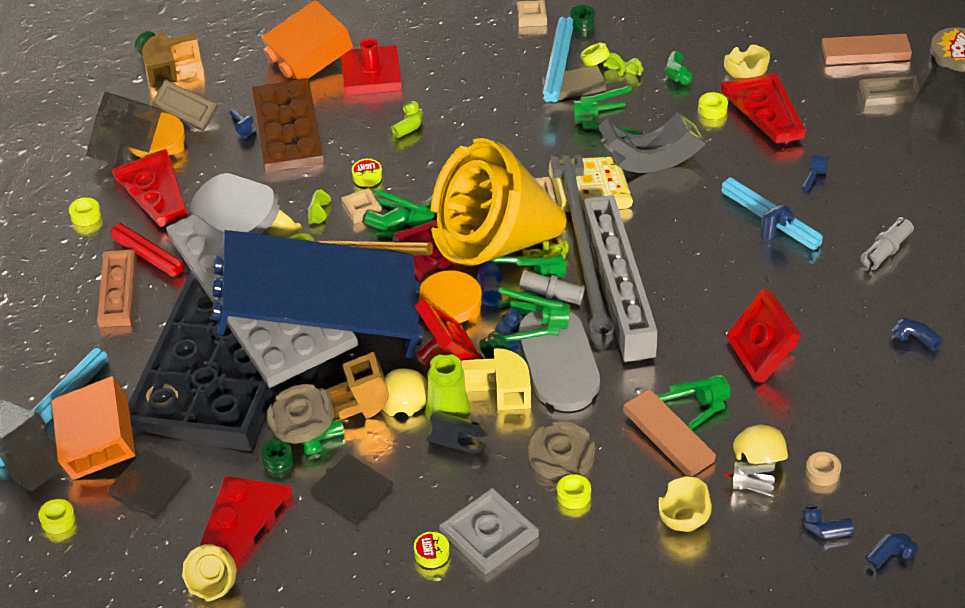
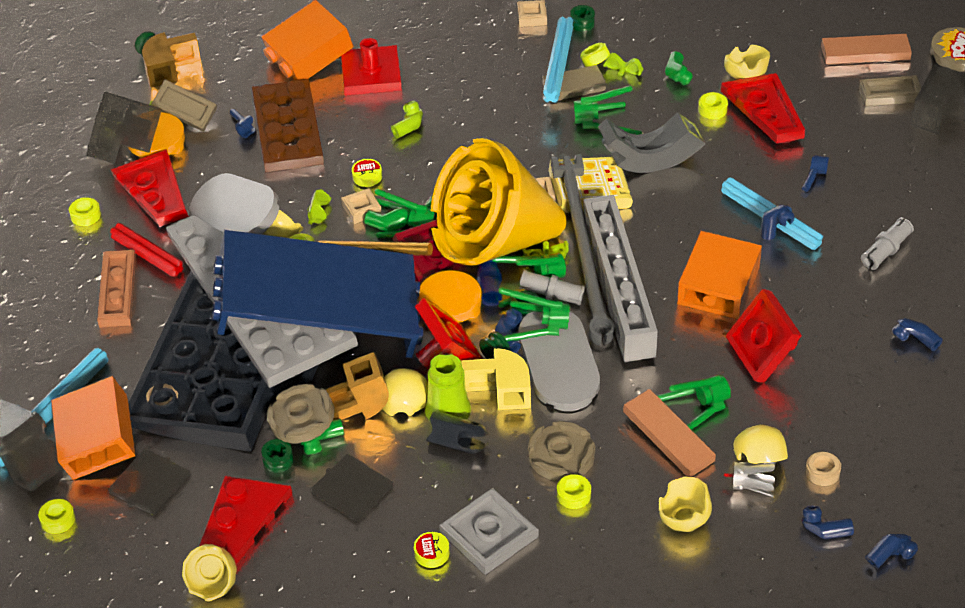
(719, 275): none -> orange brick

